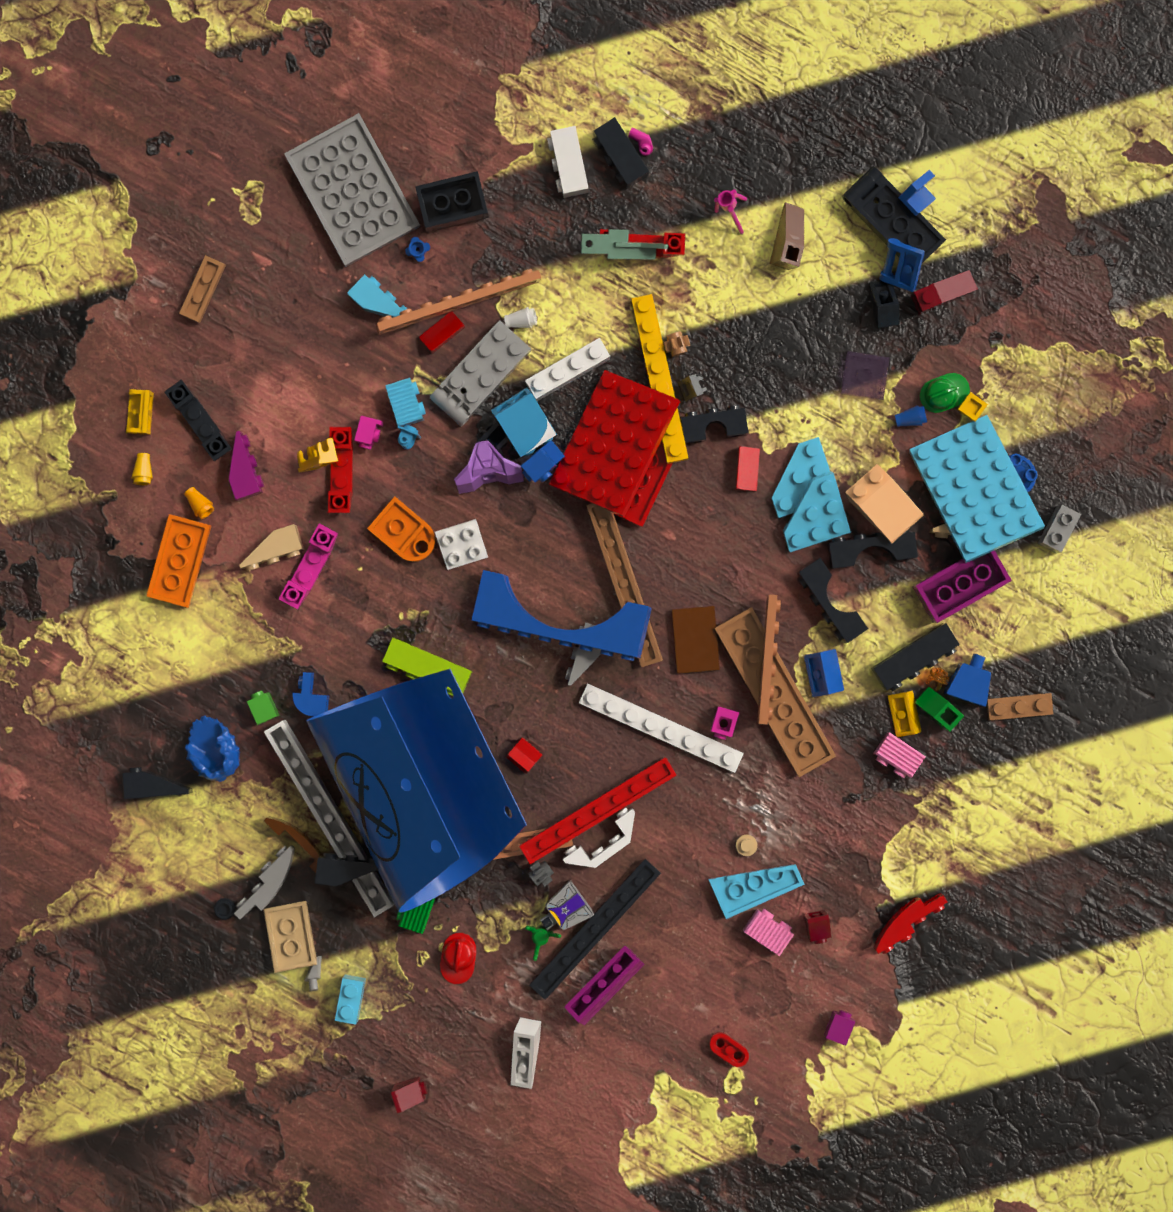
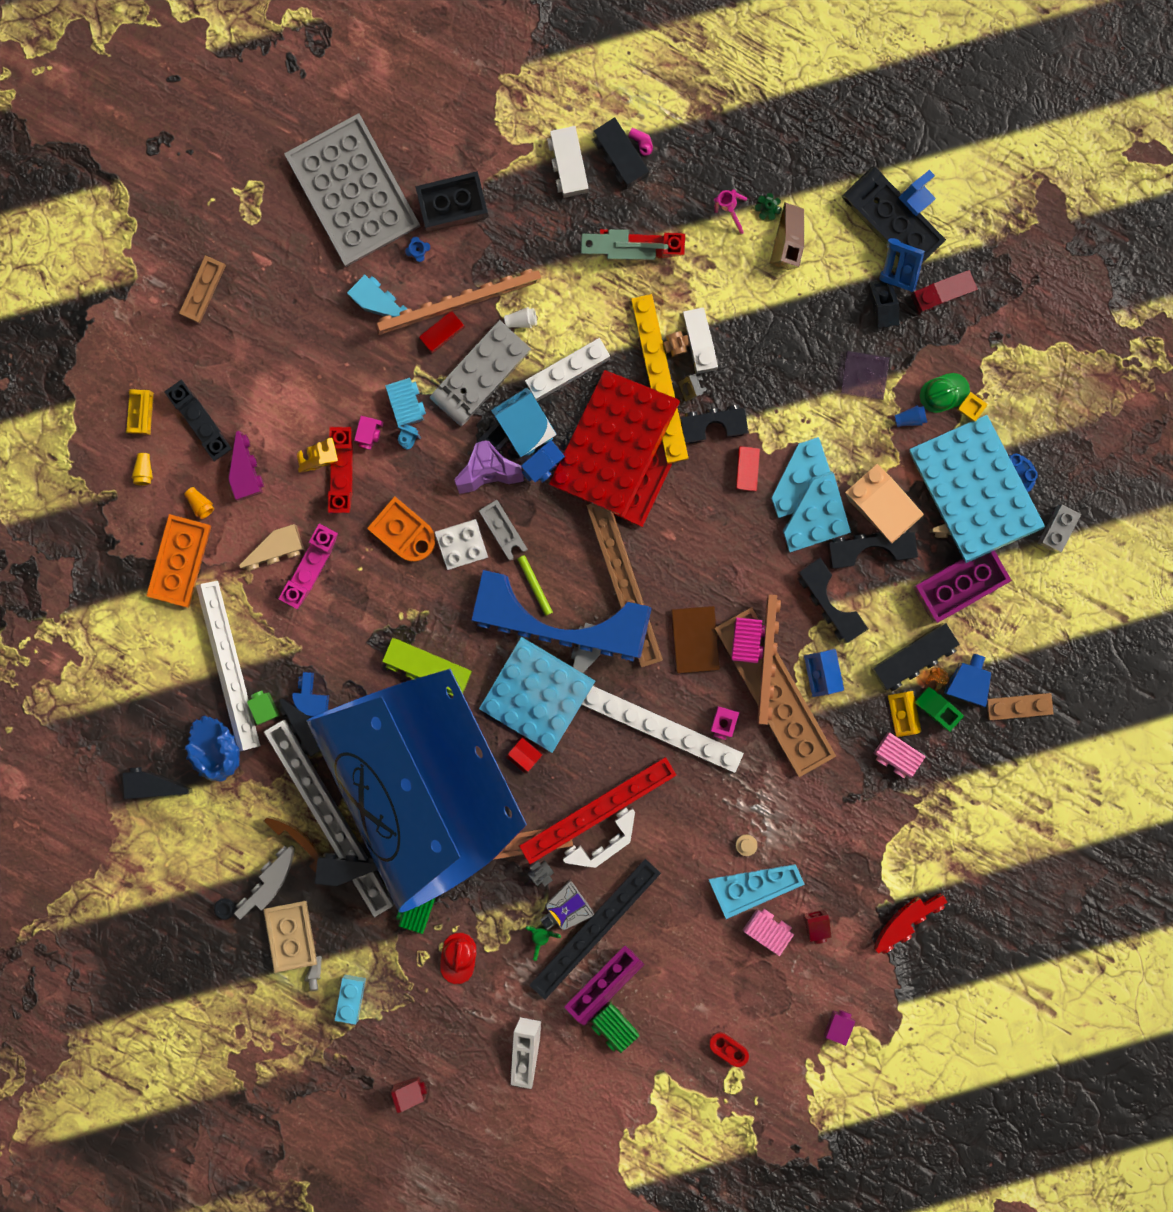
(228, 665): none -> white plate
(299, 727): none -> black slope
(502, 528): none -> light grey plate
(535, 585): none -> lime bar
(537, 694): none -> medium azure plate
(614, 1027): none -> green brick
(700, 341): none -> white slope
(747, 640): none -> dark pink brick
(765, 209): none -> dark green plant

